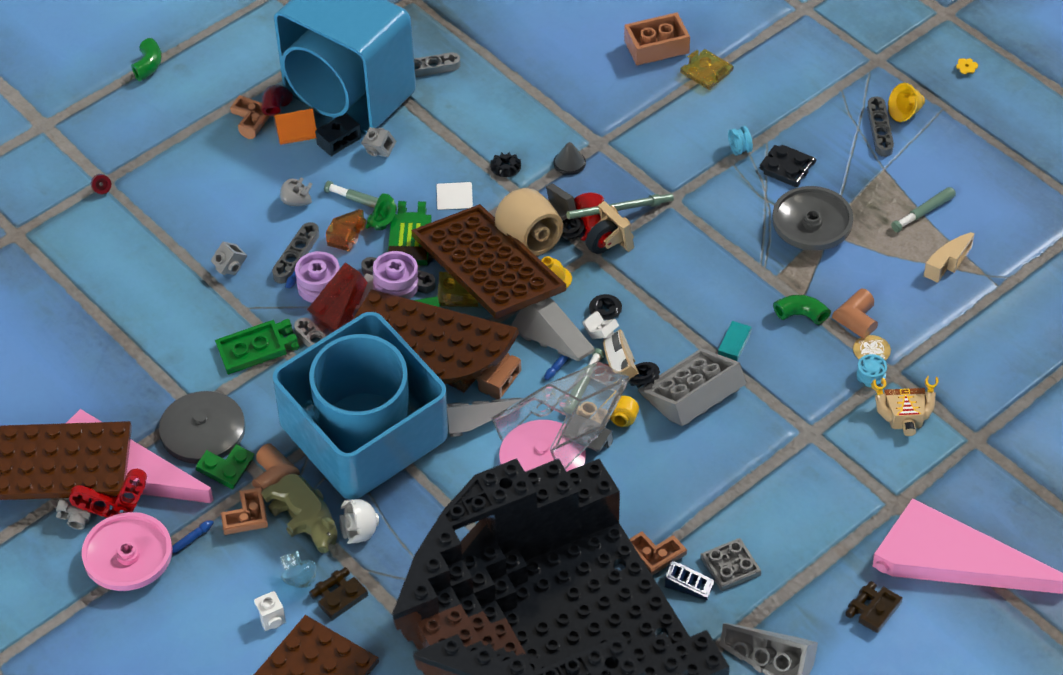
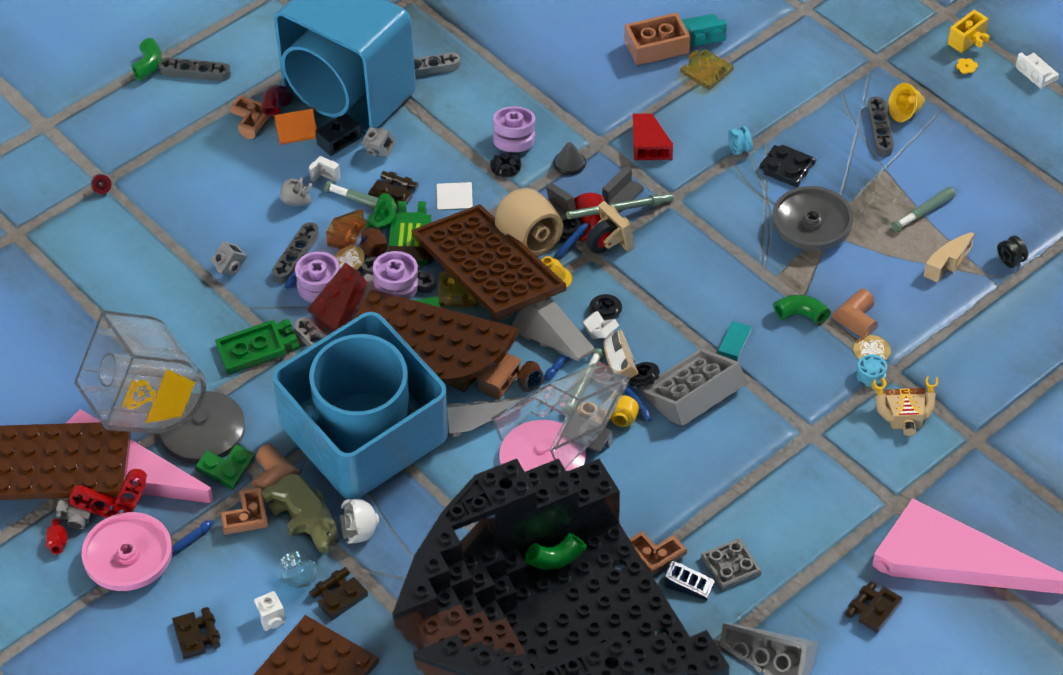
(56, 537): none -> red plant
(139, 375): none -> clear brick
(189, 635): none -> dark brown plate
(195, 67): none -> dark grey beam
(325, 168): none -> white bracket
(351, 255): none -> pearl gold sticker
(373, 242): none -> reddish brown rock
(397, 193): none -> dark brown plate
(514, 129): none -> lavender wheel
(530, 376): none -> reddish brown rock
(556, 556): none -> green cylinder
(571, 241): none -> blue piece
(621, 188): none -> dark grey panel
(644, 413): none -> blue piece
(650, 139): none -> red slope
(705, 29): none -> teal bracket
(969, 31): none -> yellow brick
(1012, 251): none -> pearl dark grey wheel
(1036, 69): none -> white bracket

